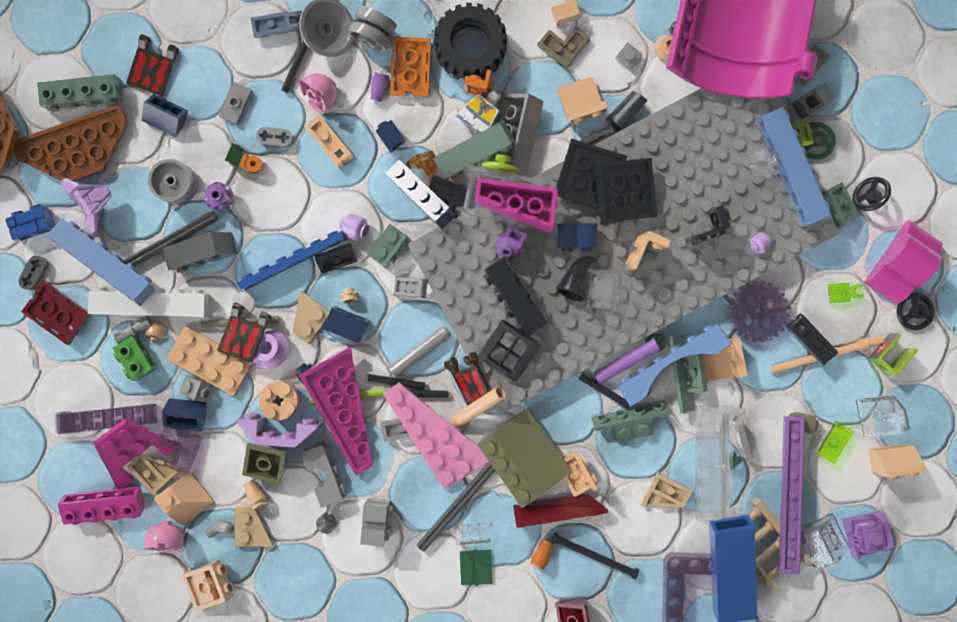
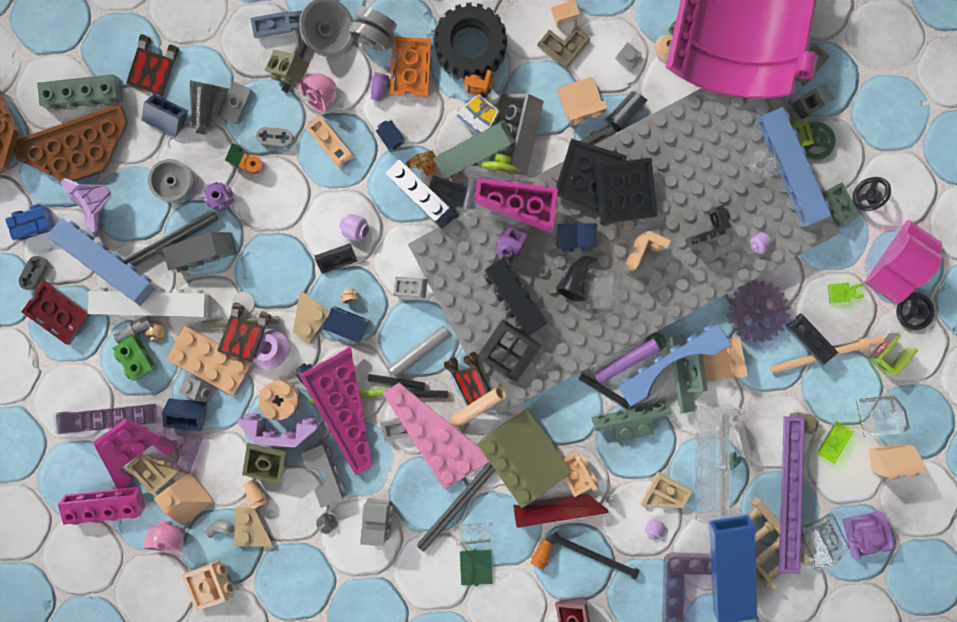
(206, 104): none -> clear smoke cone
(283, 263): blue plate -> none
(286, 67): none -> olive brick
(388, 246): sand green bracket -> none
(655, 529): none -> lavender piece

